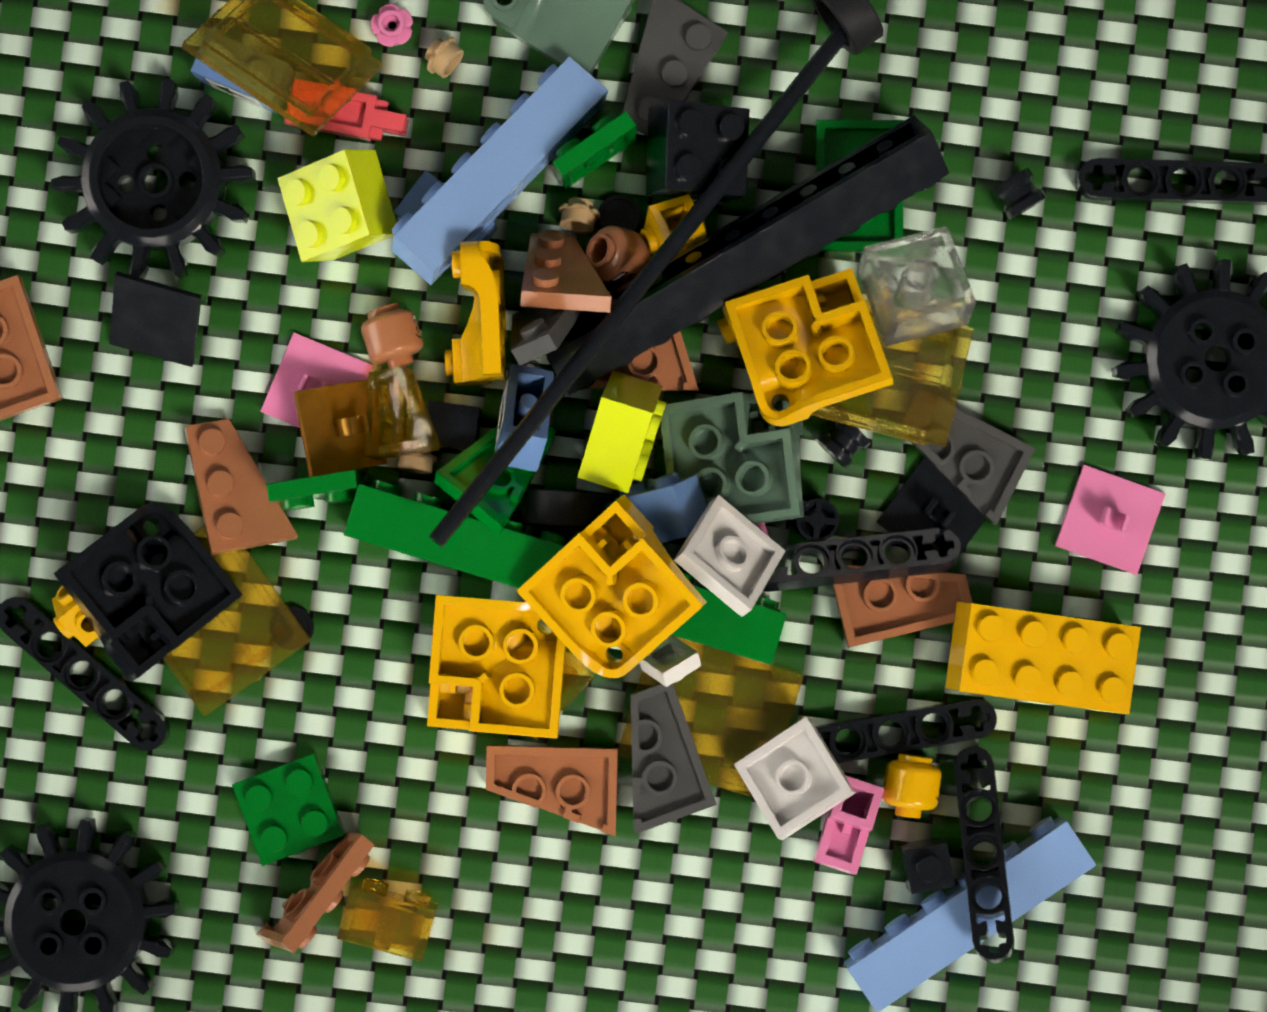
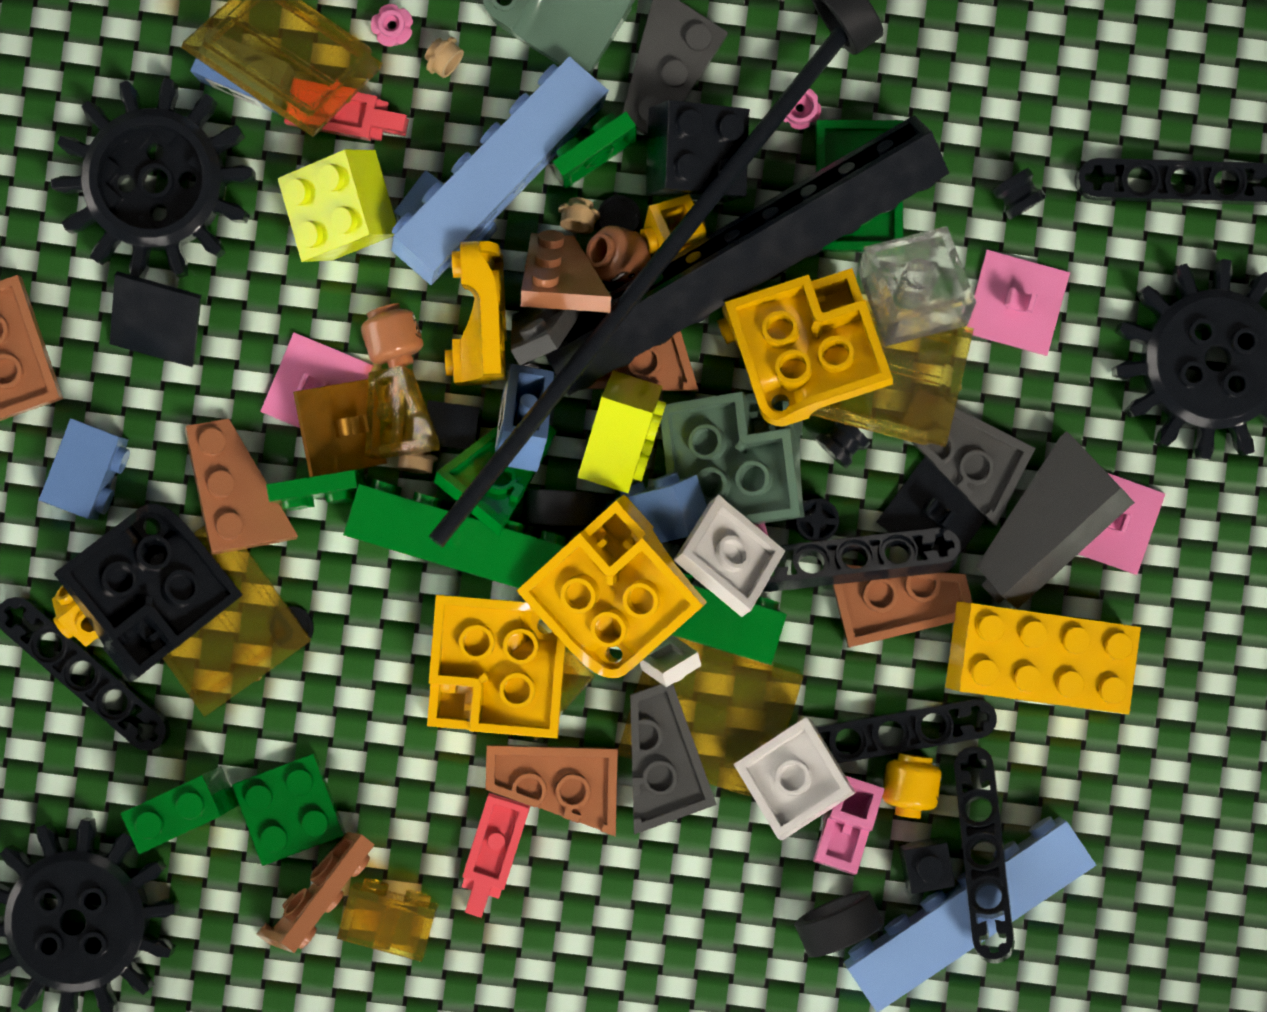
(85, 470): none -> medium blue brick
(179, 810): none -> green brick
(493, 850): none -> coral hinge
(810, 114): none -> bright pink plate
(839, 924): none -> black tyre
(1017, 302): none -> bright pink piece
(1051, 523): none -> dark grey slope

